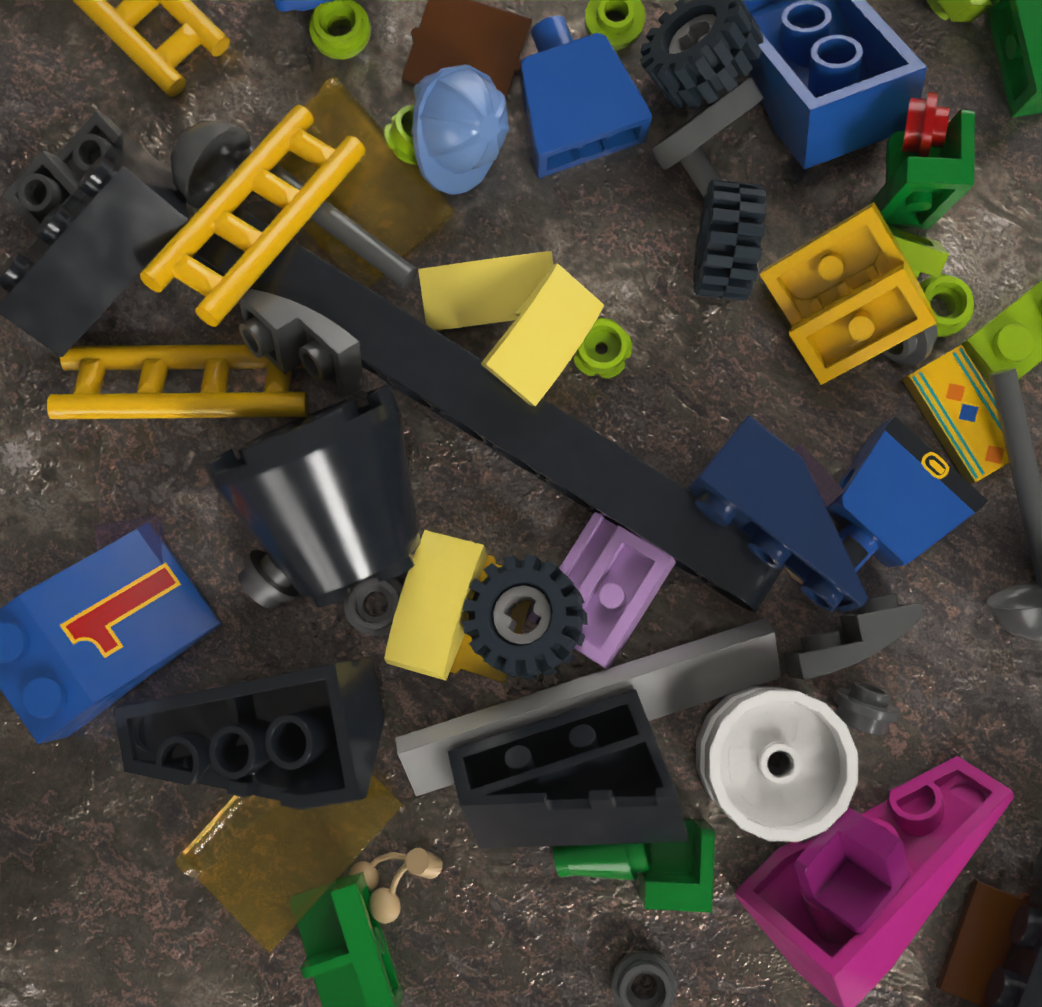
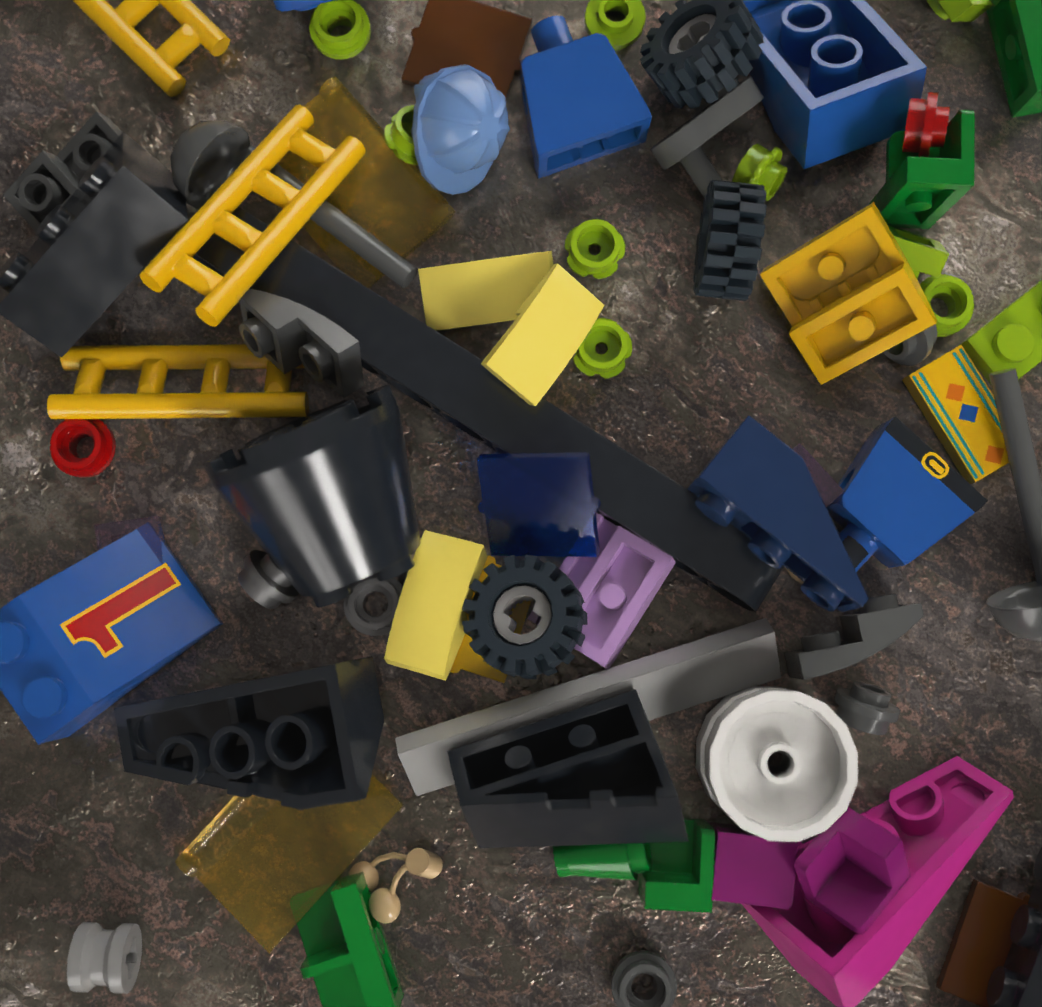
(65, 441): none -> red plate
(104, 957): none -> light grey wheel
(539, 504): none -> clear blue piece
(594, 233): none -> lime plate
(752, 868): none -> magenta panel
(762, 168): none -> lime plate

